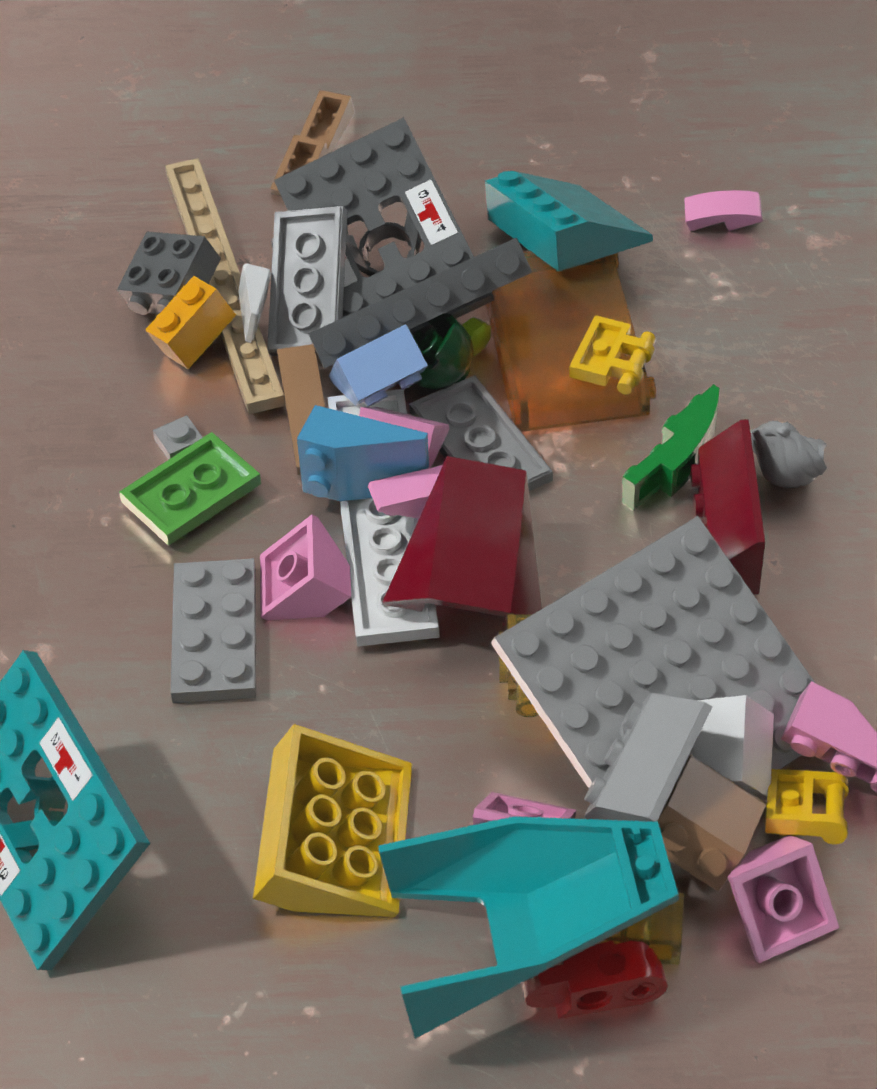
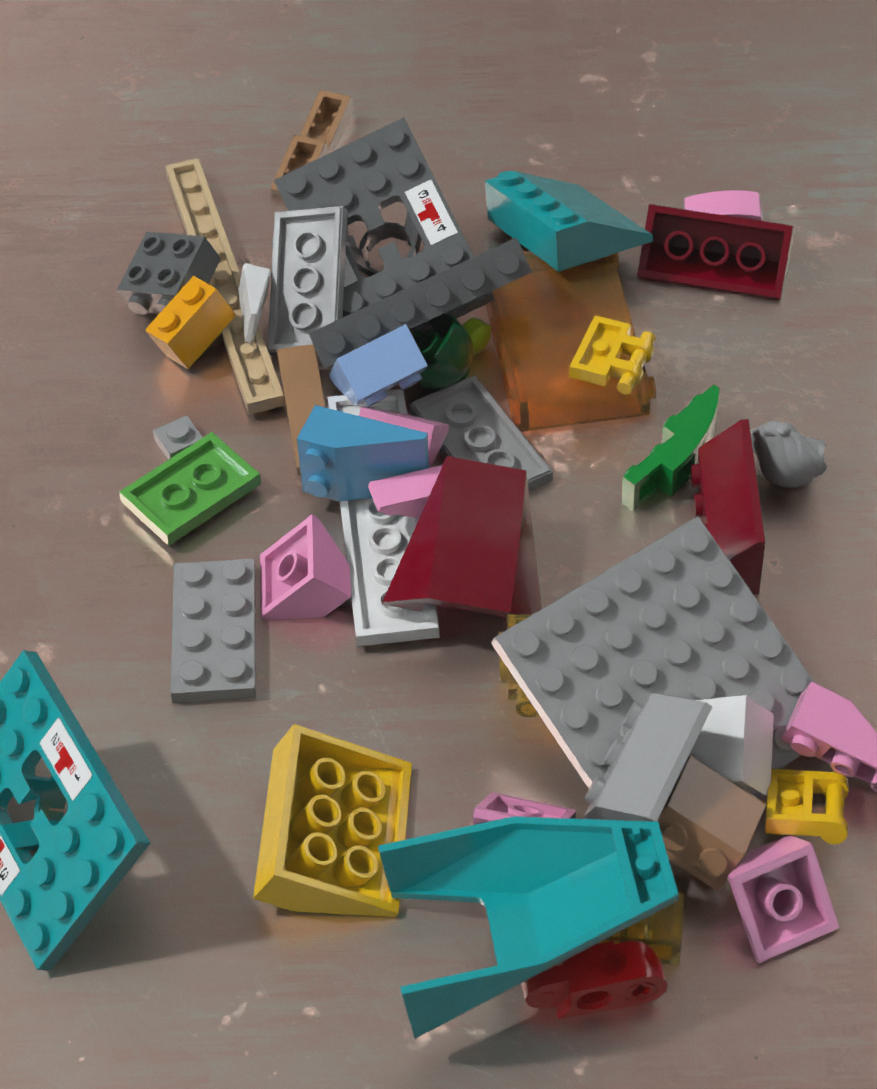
(716, 251): none -> dark red slope

